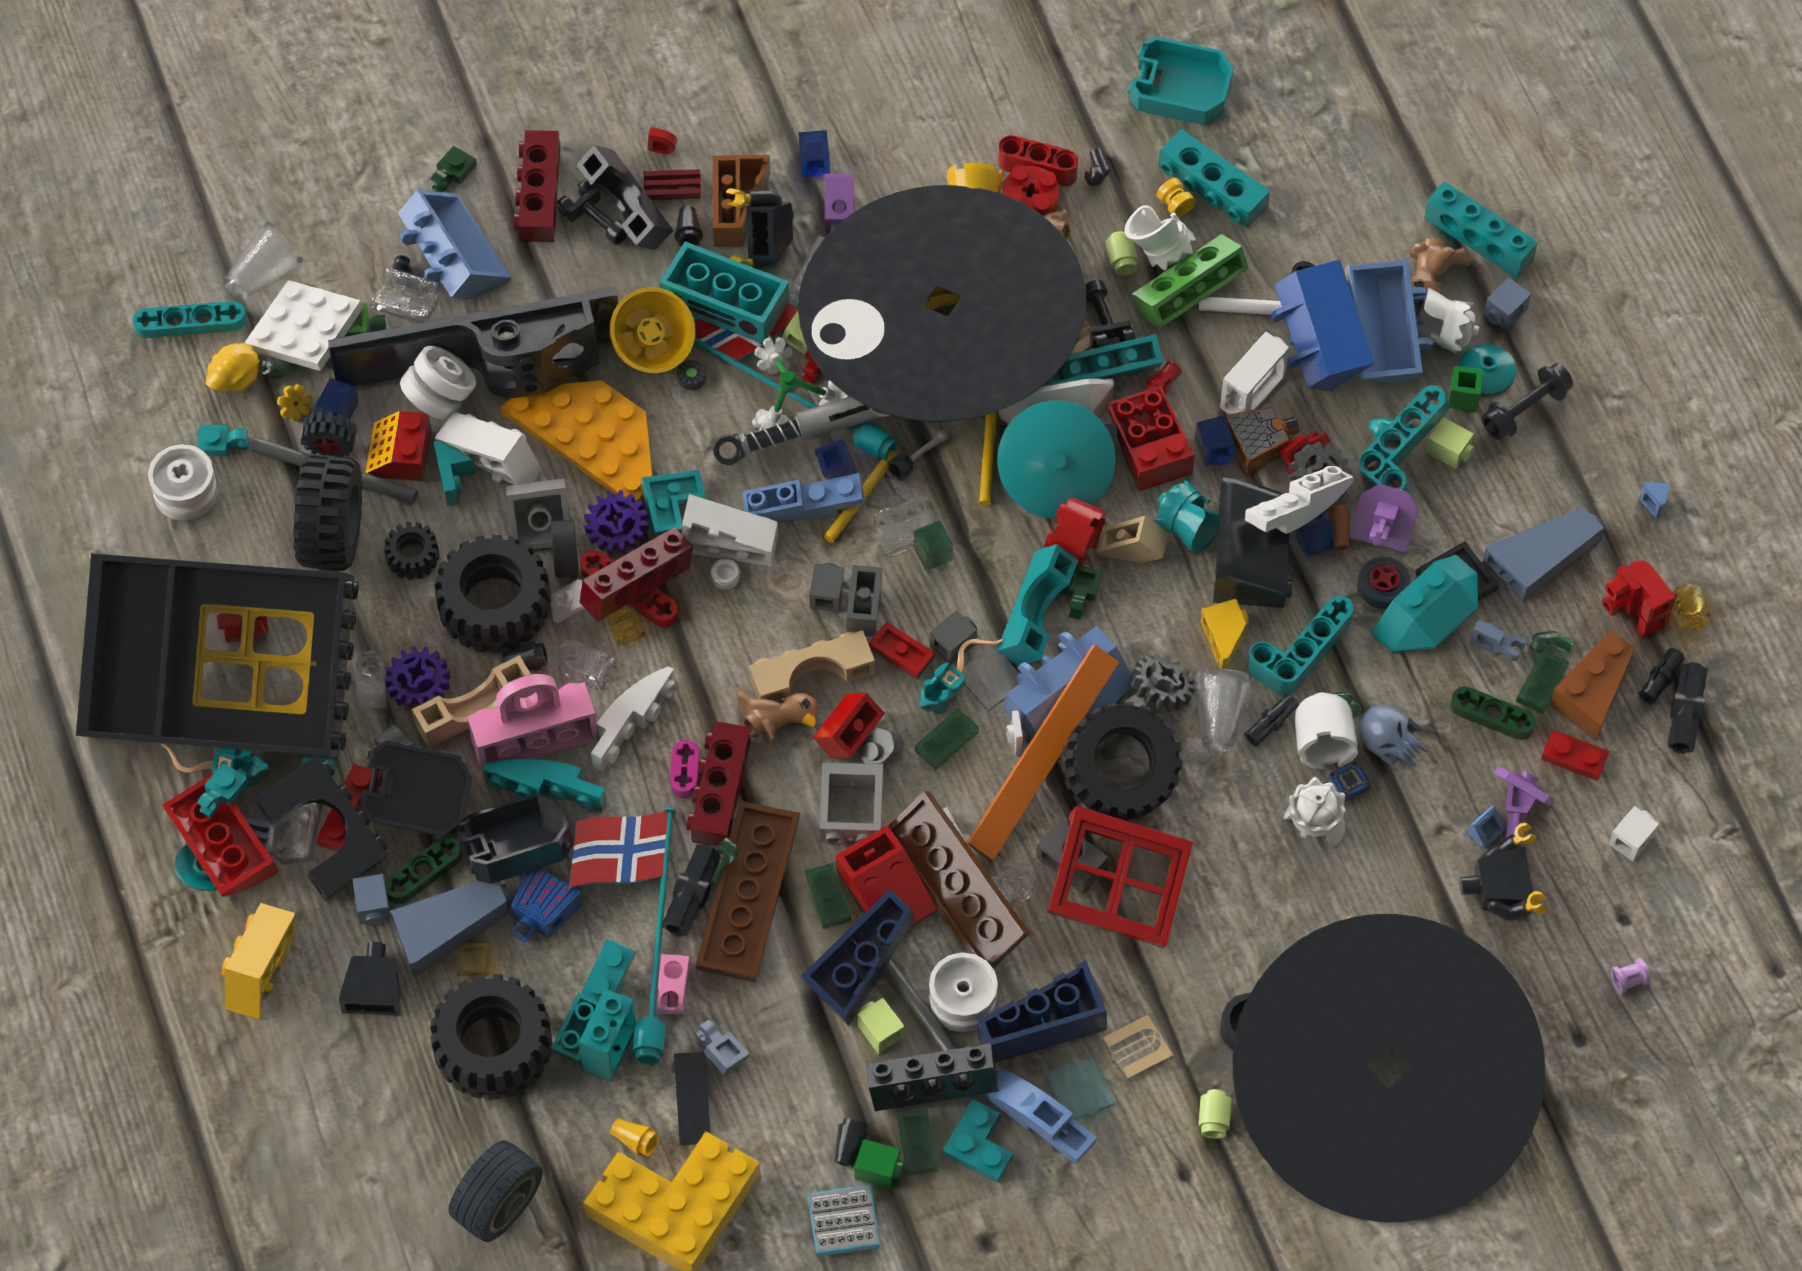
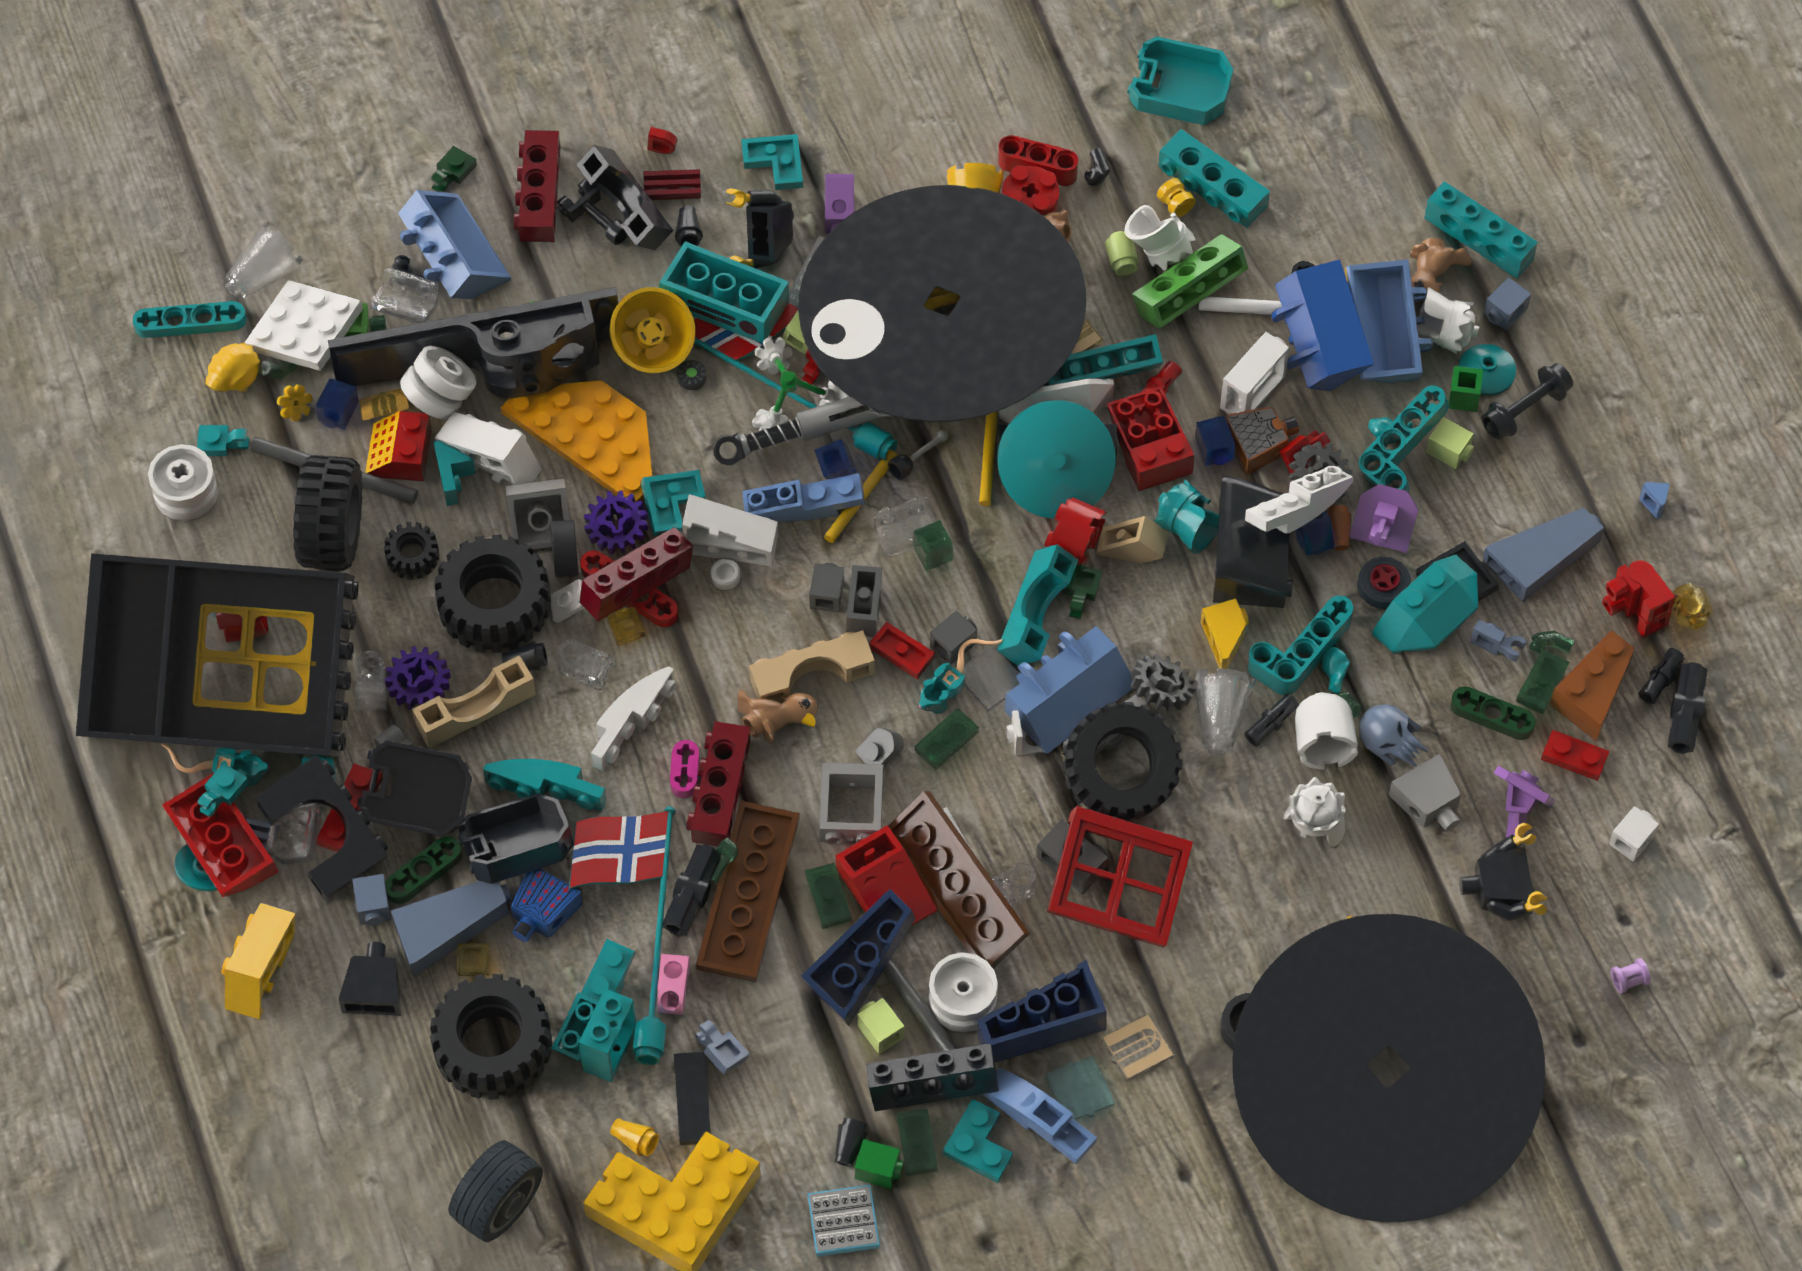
(328, 434): black wheel -> none
(383, 404): none -> clear yellow piece
(535, 724): bright pink brick -> none
(738, 173): dark orange wedge -> none
(776, 152): none -> teal plate
(814, 153): clear blue brick -> none
(848, 725): red brick -> none
(1042, 753): orange tile -> none
(1099, 335): black bar -> none
(1215, 1114): yellowish green brick -> none
(1335, 666): none -> teal animal
(1350, 781): tile -> none
(1428, 794): none -> light grey torso
(1486, 827): medium blue slope -> none

